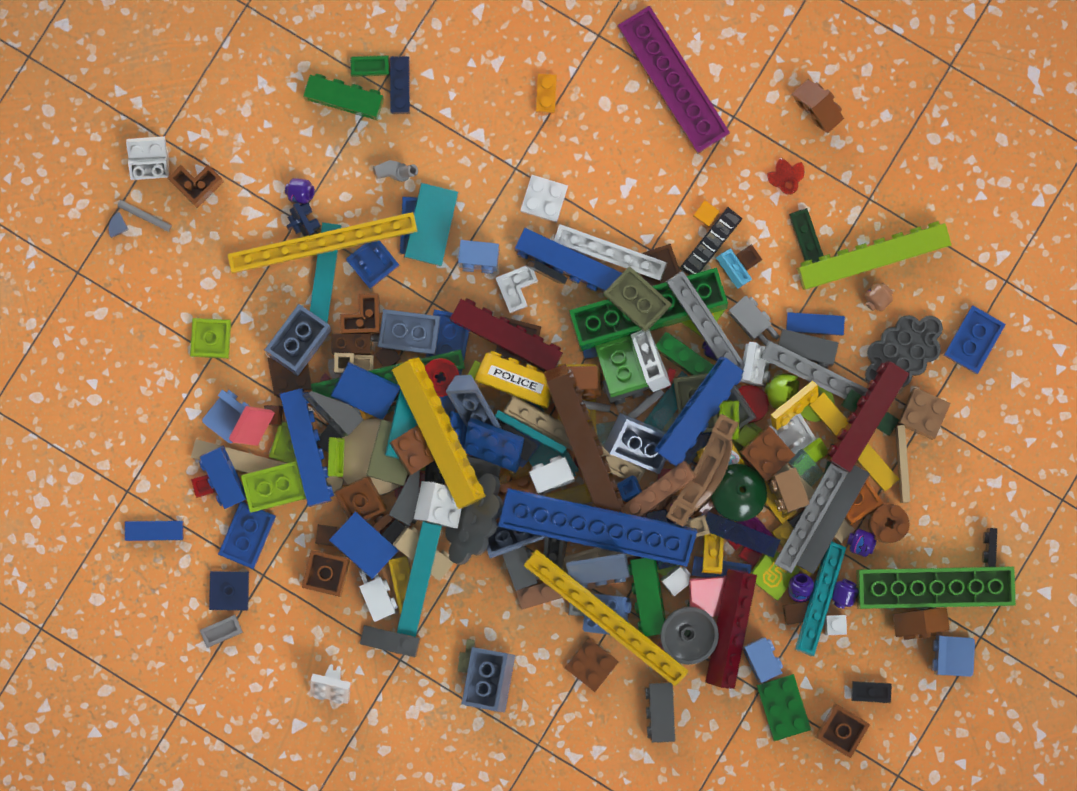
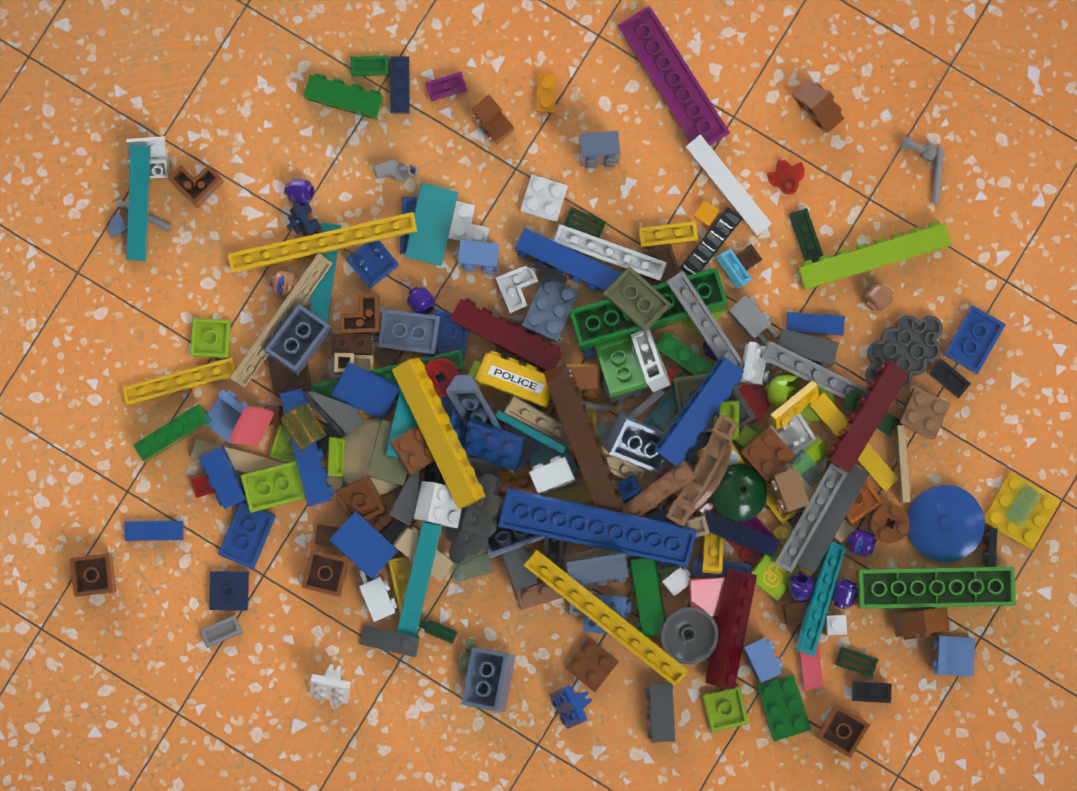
(93, 575): none -> dark orange brick
(138, 202): none -> teal tile
(172, 432): none -> green brick
(179, 381): none -> yellow tile
(283, 283): none -> nougat head
(298, 295): none -> tan tile
(303, 426): none -> clear yellow panel
(421, 300): none -> dark purple head
(439, 630): none -> dark green cylinder
(446, 86): none -> magenta plate
(462, 225): none -> white plate
(473, 568): none -> clear light blue tile
(490, 117): none -> dark orange brick
(550, 309): none -> sand blue plate
(570, 706): none -> blue plate
(587, 216): none -> dark green tile
(599, 149): none -> sand blue brick
(668, 234): none -> yellow plate
(725, 709): none -> lime tile
(728, 185): none -> white tile
(811, 670): none -> coral tile
(872, 667): none -> dark green tile
(928, 151): none -> light grey bar
(937, 175): none -> light grey bar
(945, 523): none -> blue dish
(949, 378): none -> black plate
(1023, 505): none -> clear light blue tile
(1036, 522): none -> yellow plate

